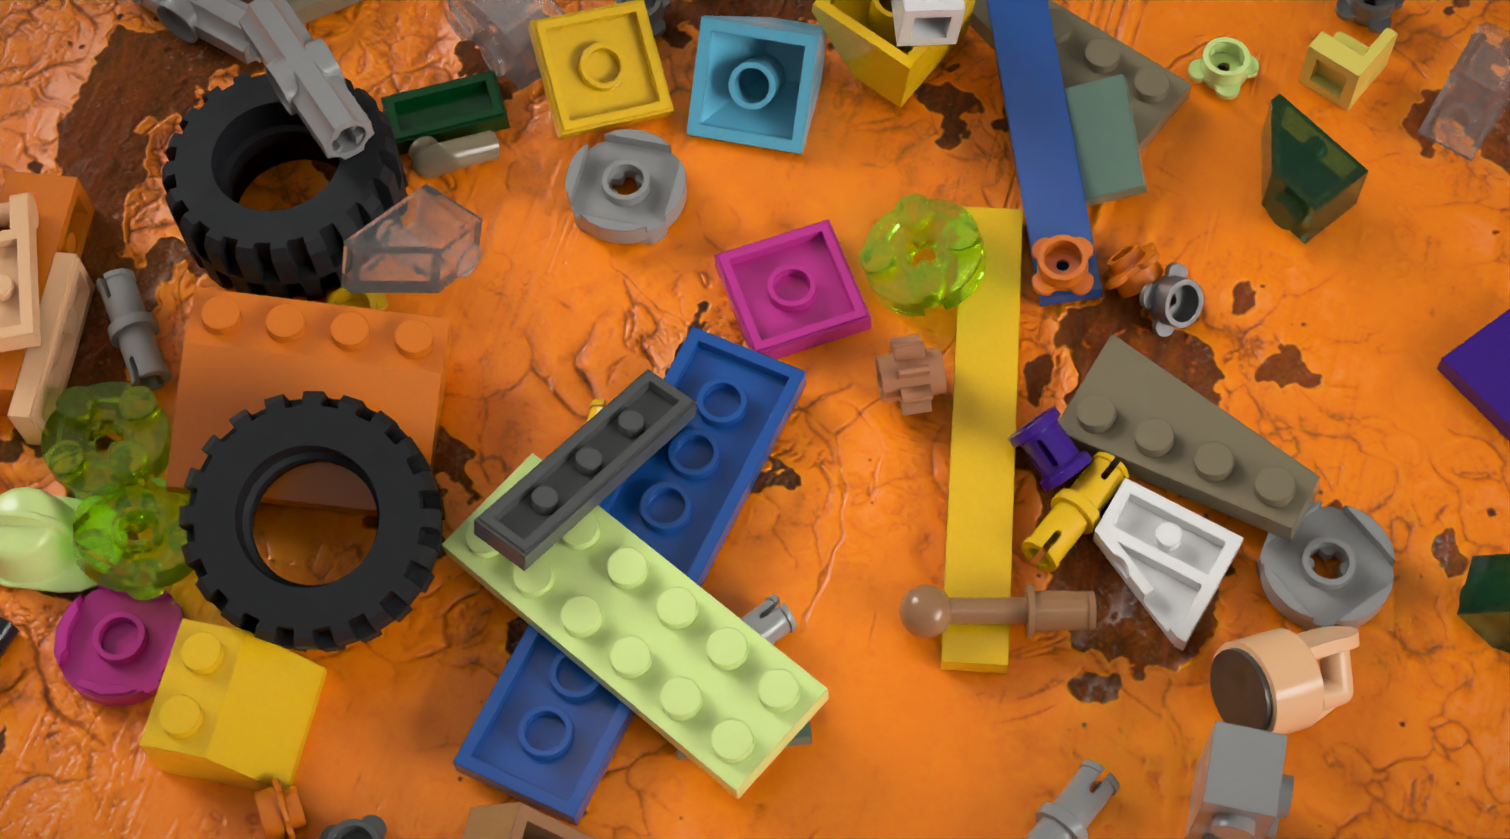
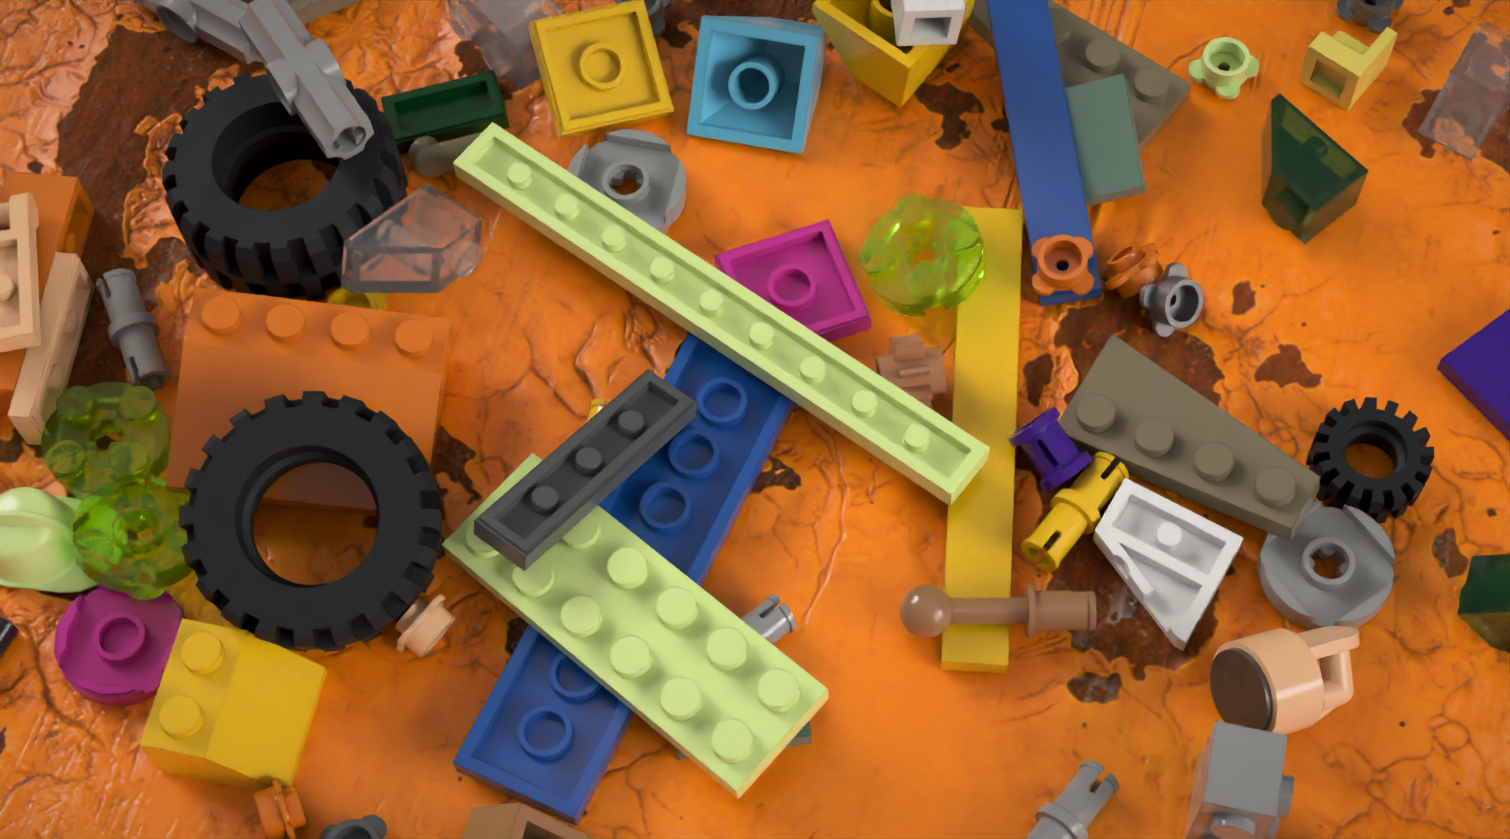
(423, 625): none -> light nougat plate
(724, 314): none -> yellowish green plate
(1384, 431): none -> black tyre

